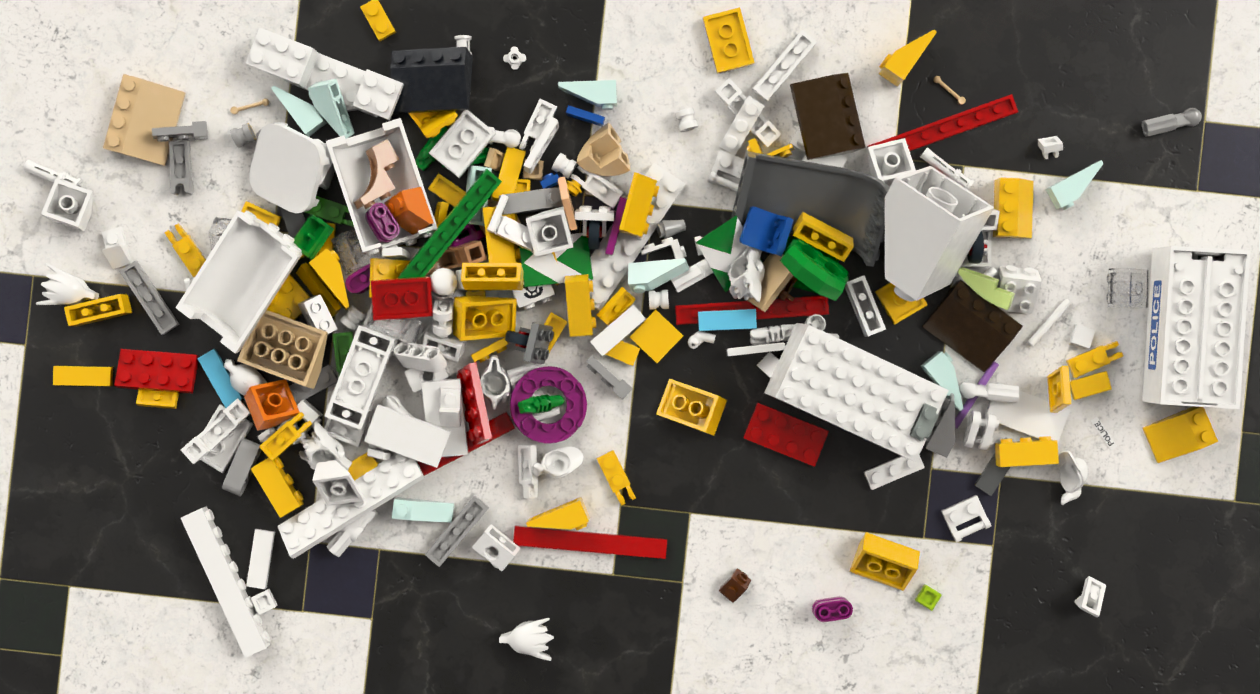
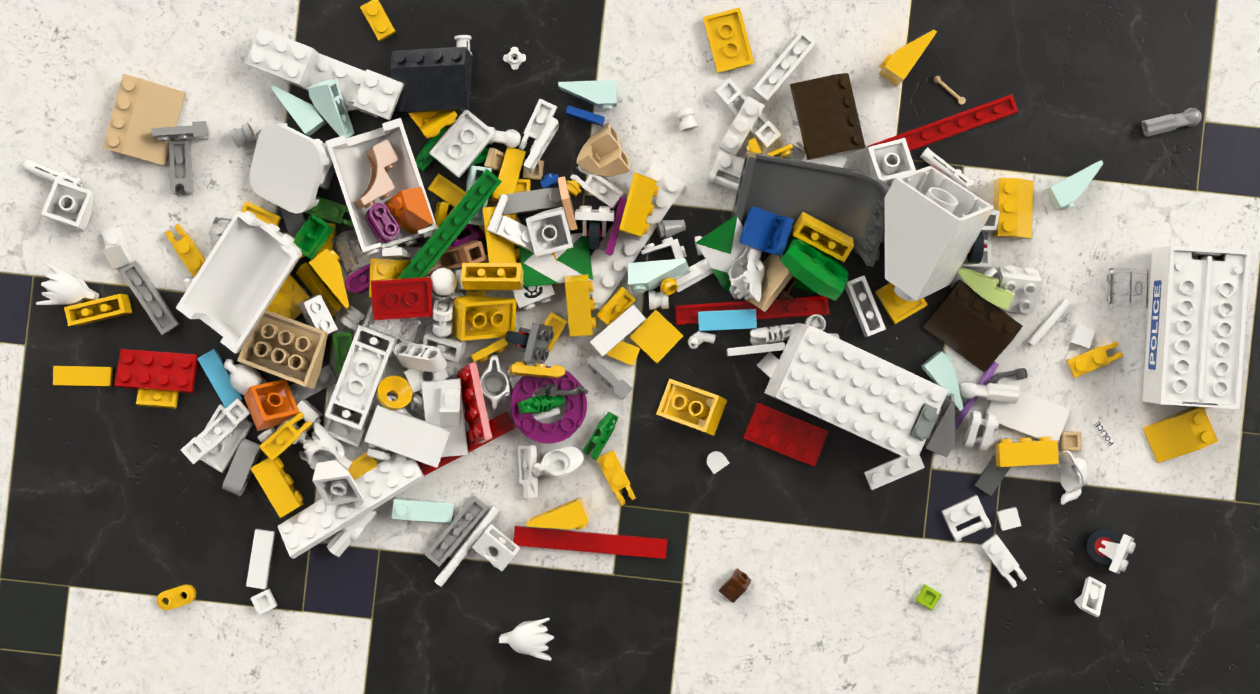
(175, 597): none -> yellow plate
(226, 581): white brick -> none
(234, 110): tan hinge -> none
(397, 386): none -> yellow piece
(418, 405): none -> white tile
(467, 545): none -> white piece
(537, 370): none -> yellow hinge
(551, 389): none -> dark grey piece
(564, 165): white wheel -> none
(601, 435): none -> green hinge
(668, 286): none -> yellow plate
(716, 461): none -> white tile
(832, 609): magenta brick -> none
(885, 561): yellow slope -> none
(1002, 559): none -> white hinge
(1008, 518): none -> white tile
(1020, 373): none -> dark grey piece
(1049, 145): white tile -> none
(1059, 389): yellow tile -> none
(1070, 441): none -> tan tile
(1090, 385): yellow tile -> none
(1108, 548): none -> plate

